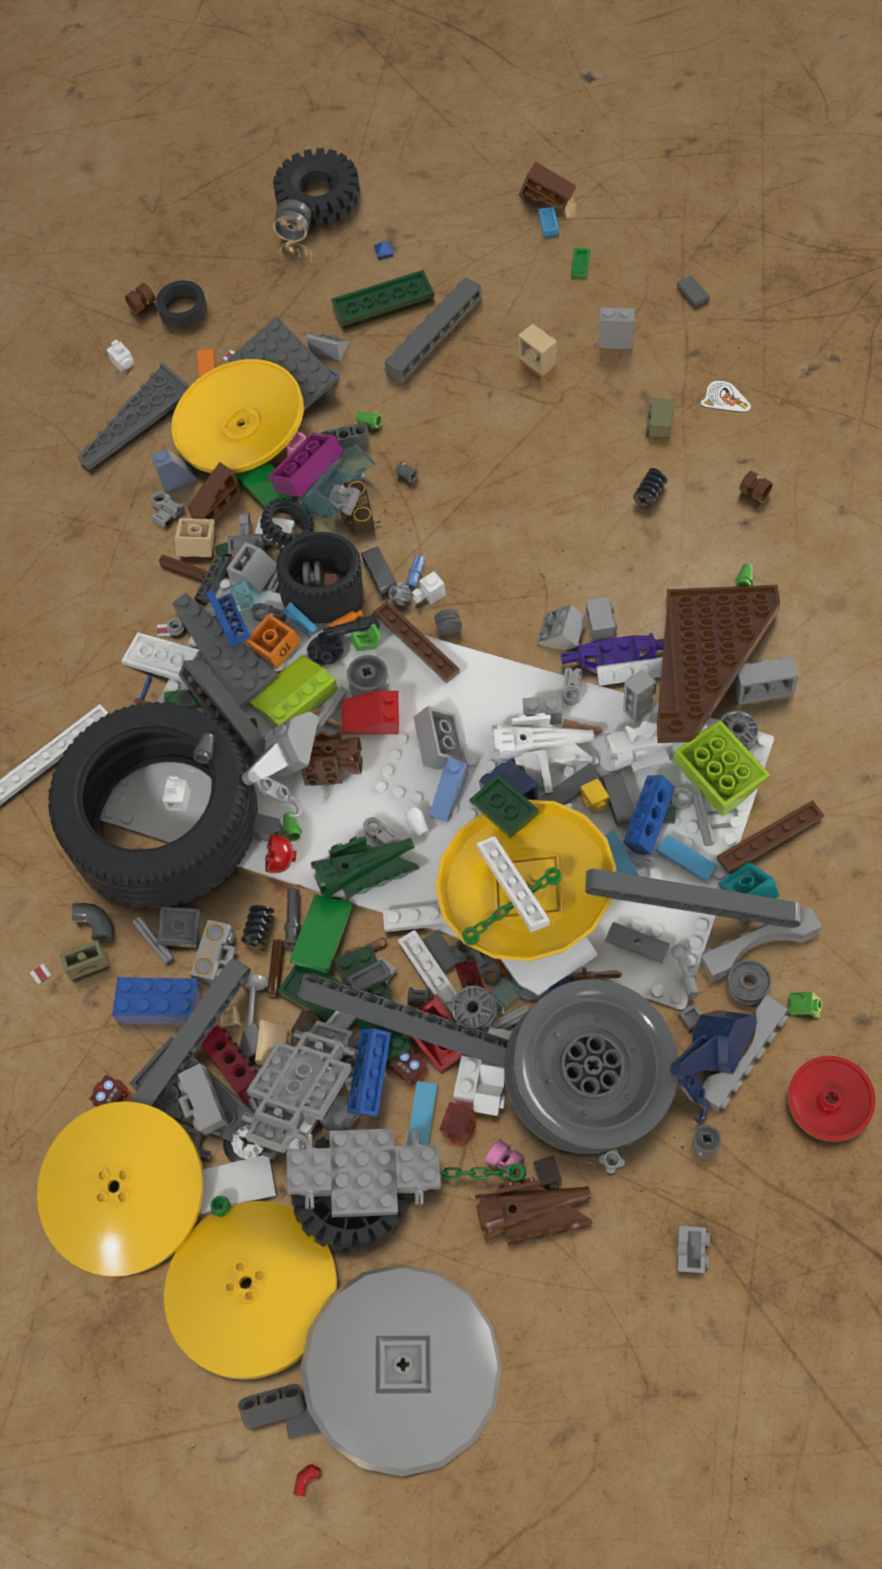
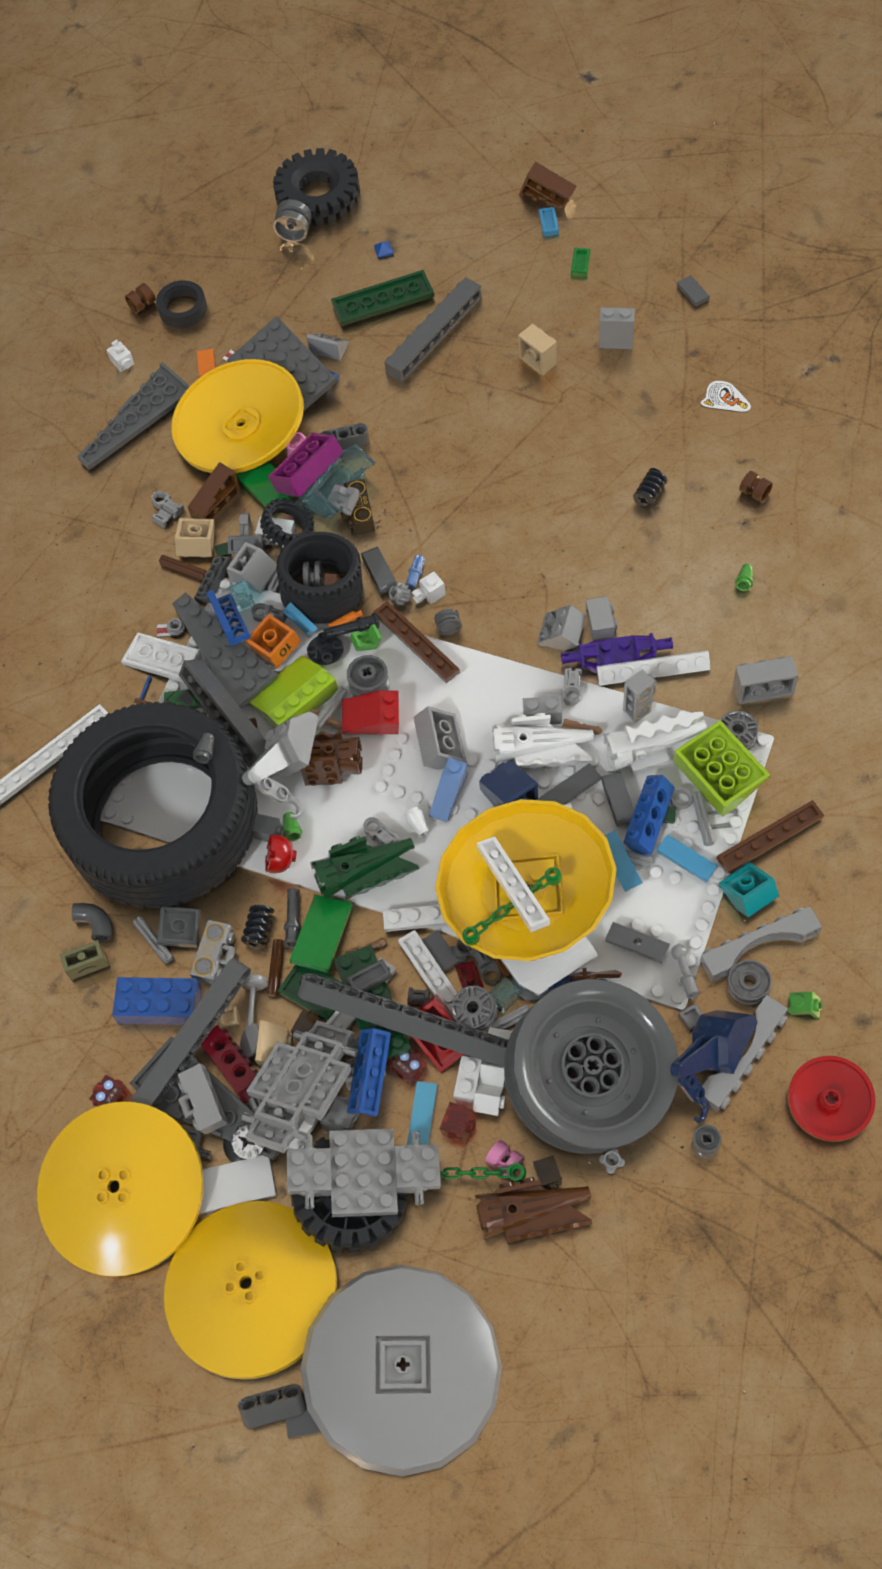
(40, 973): clear sticker -> none
(172, 470): sand blue slope -> none
(176, 794): white brick -> none
(216, 1203): green plate -> none
(303, 1476): red arm -> none
(370, 419): bright green cone -> none
(406, 472): dark grey bush -> none
(504, 806): dark green plate -> none
(537, 768): white panel -> none
(594, 796): yellow brick -> none
(661, 417): olive brick -> none
(691, 1249): light grey cylinder -> none
(692, 898): dark grey beam -> none
(704, 649): reddish brown wing -> none

